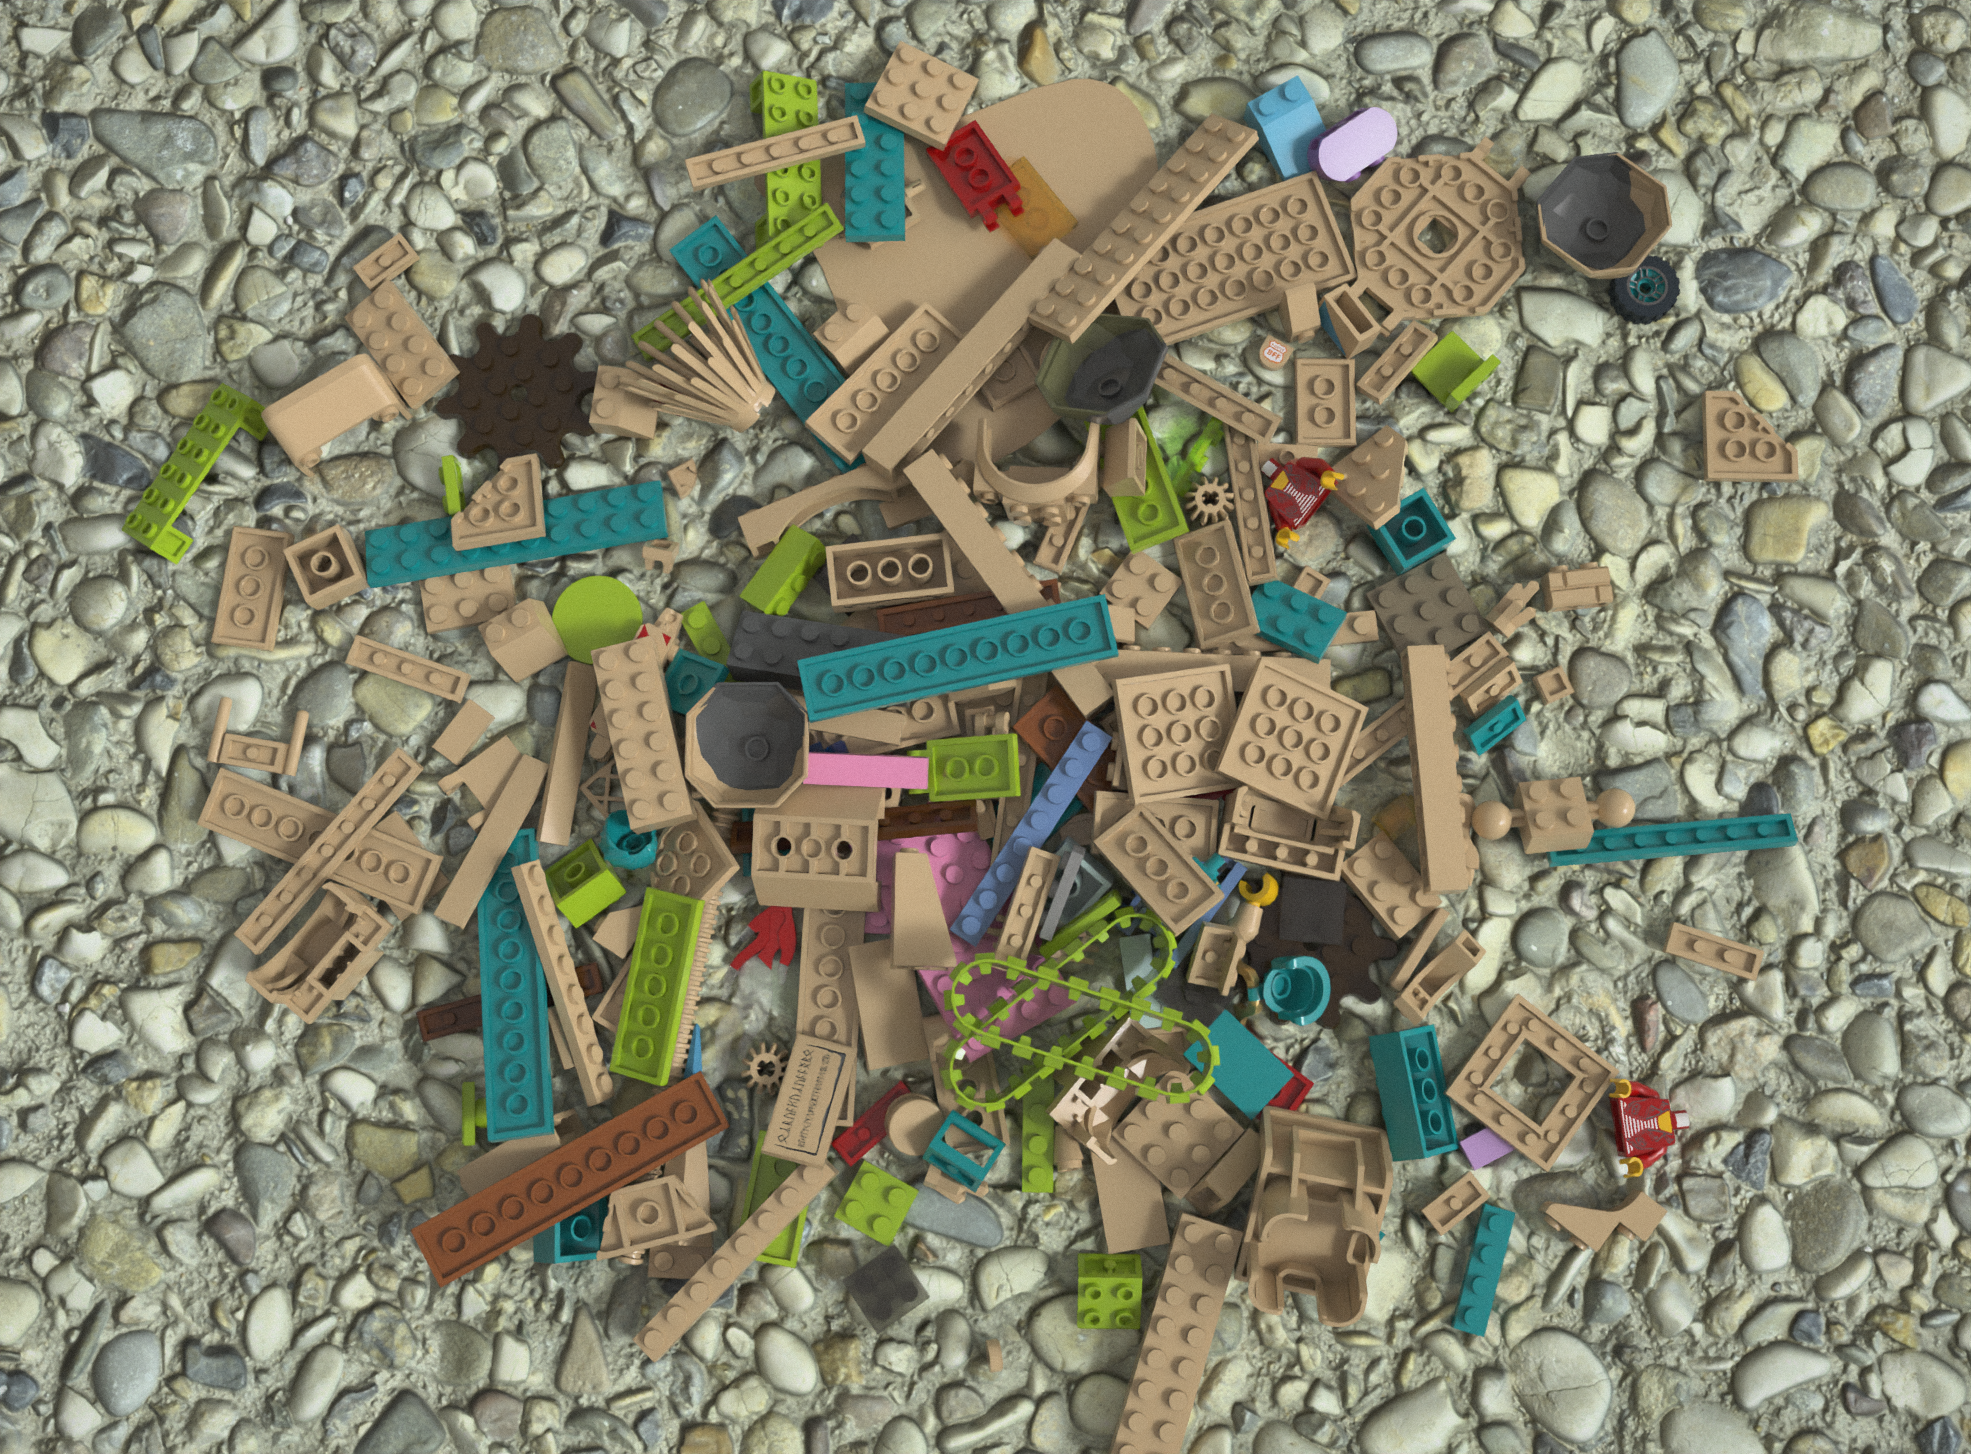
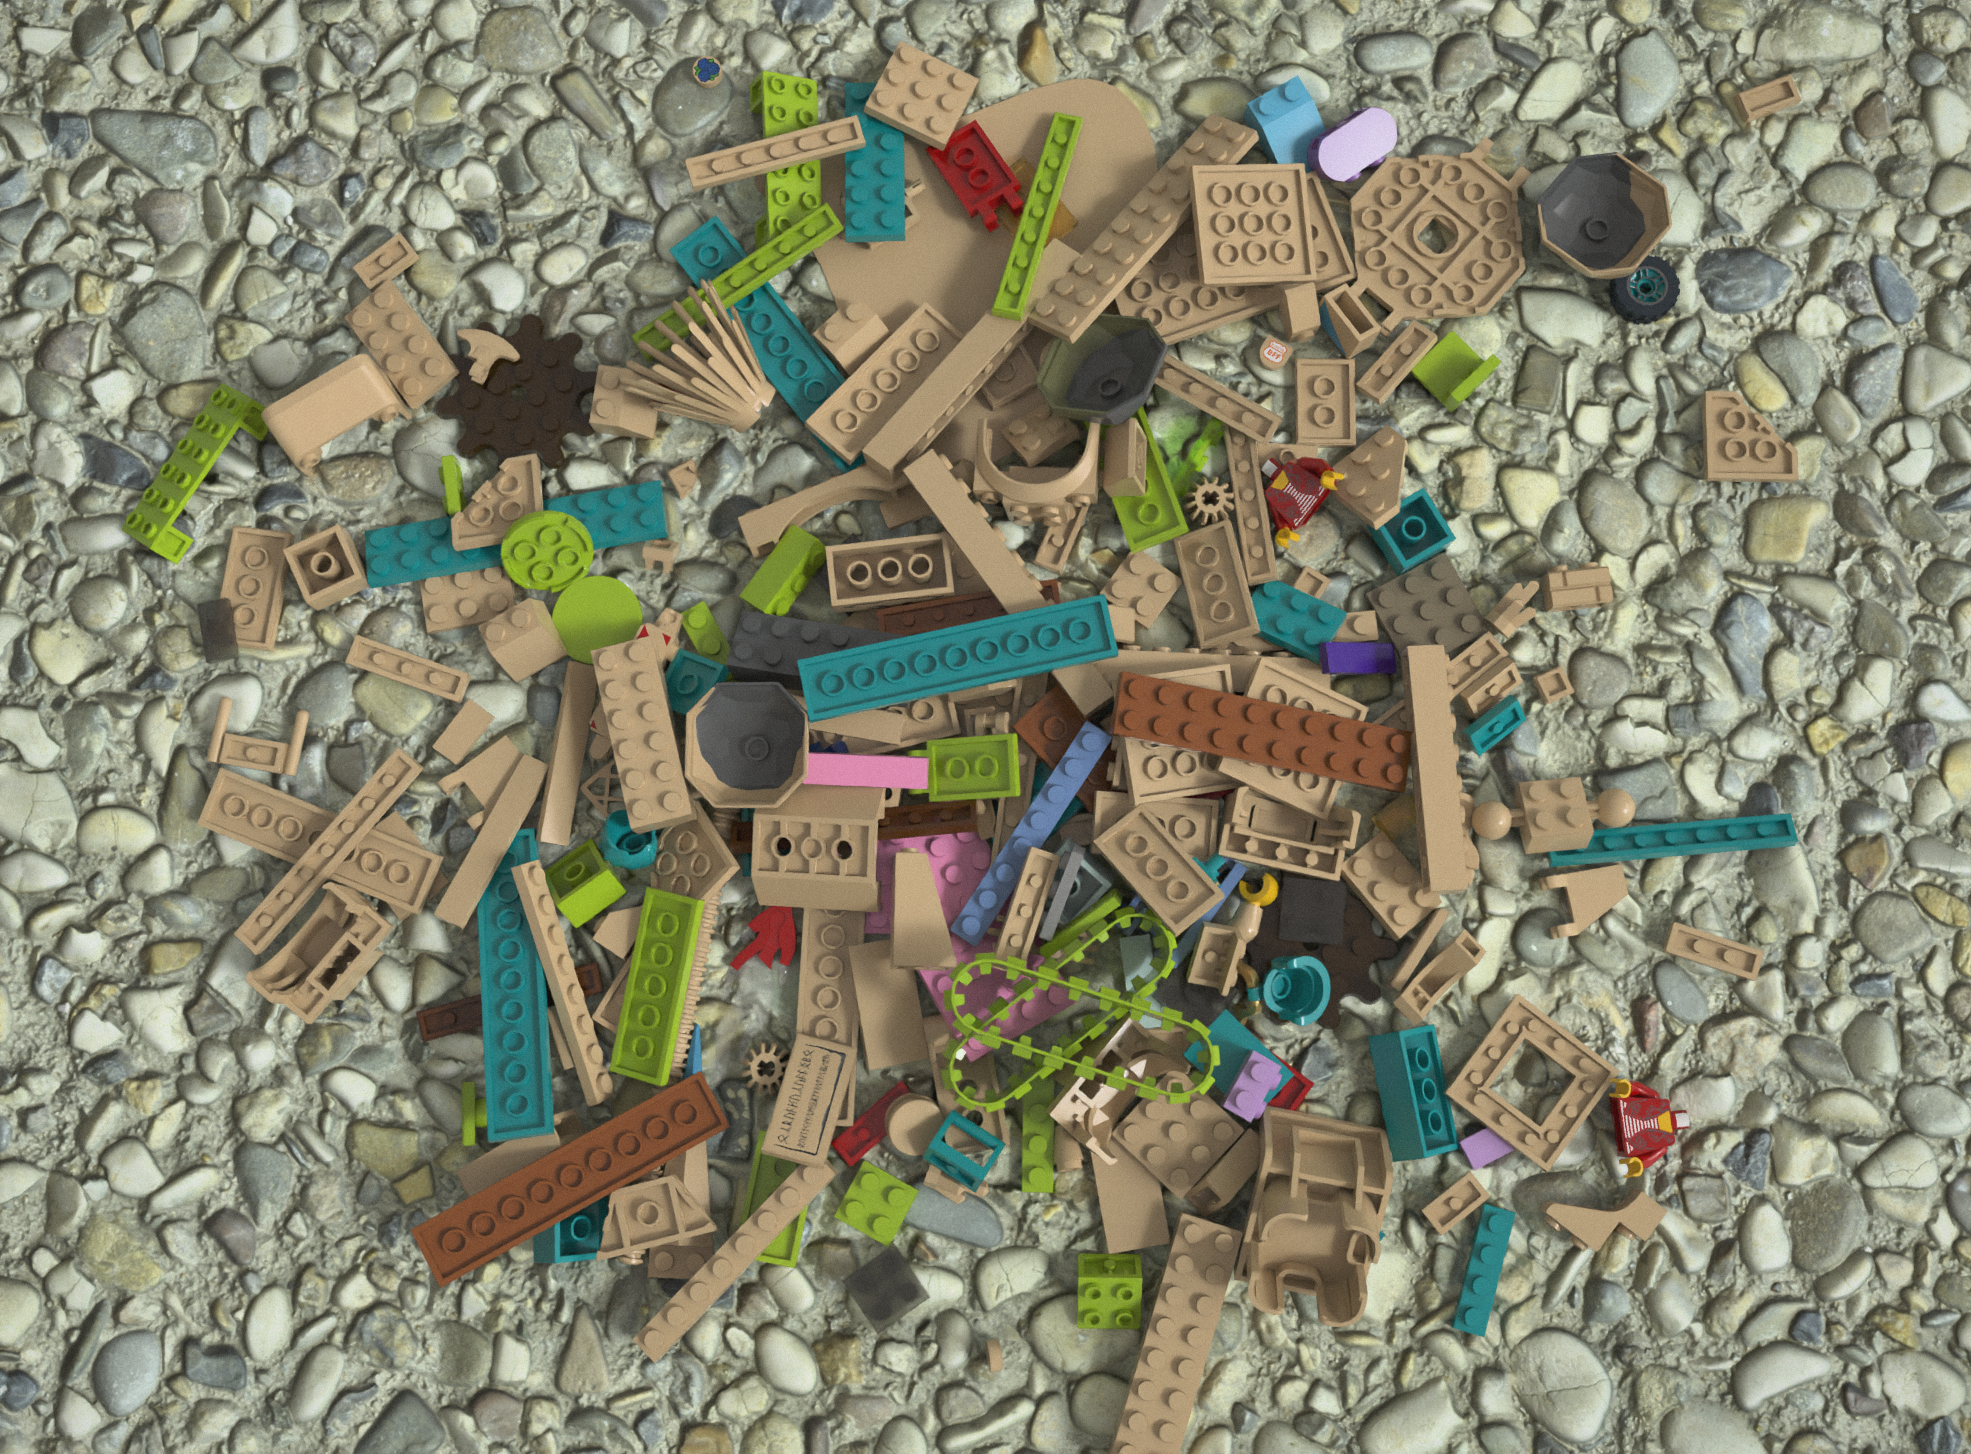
(218, 630): none -> clear smoke plate
(485, 350): none -> tan piece
(547, 551): none -> lime tile
(707, 72): none -> tile
(1037, 217): none -> lime tile
(1039, 434): none -> tan plate
(1251, 1085): none -> lavender brick
(1252, 224): none -> tan plate
(1260, 732): none -> dark orange plate
(1357, 658): none -> dark purple tile
(1588, 895): none -> tan flag
(1767, 98): none -> tan tile

